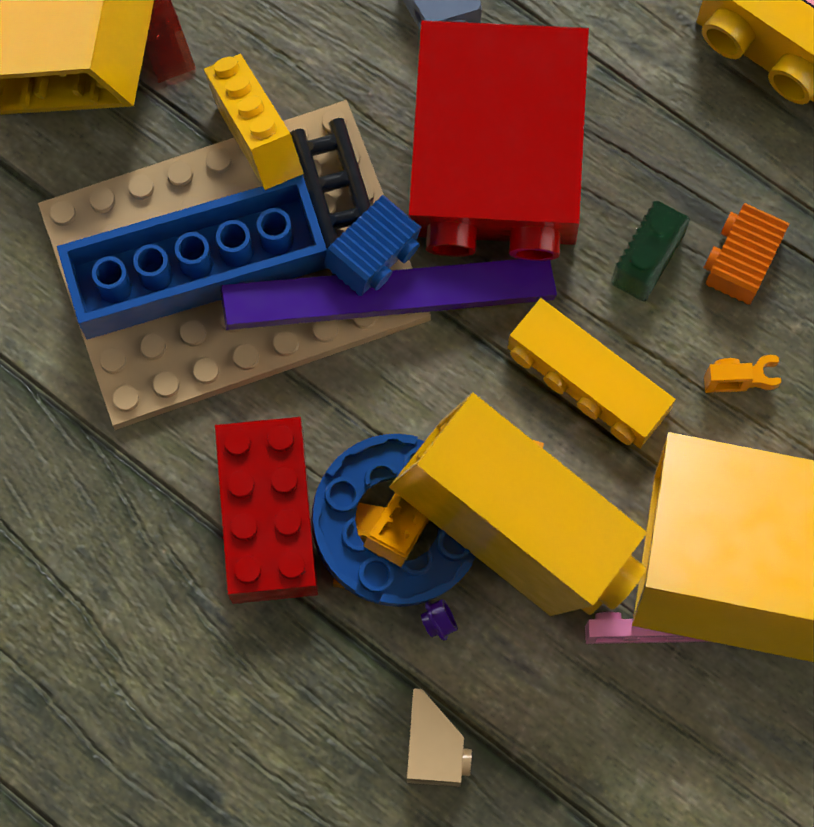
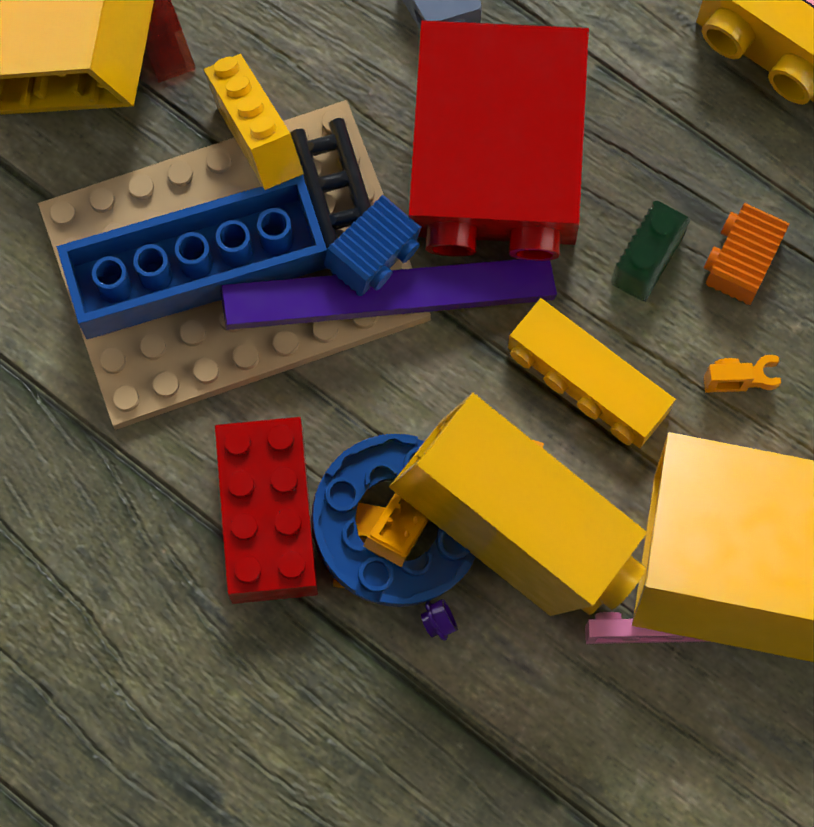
(435, 746): tan slope -> none

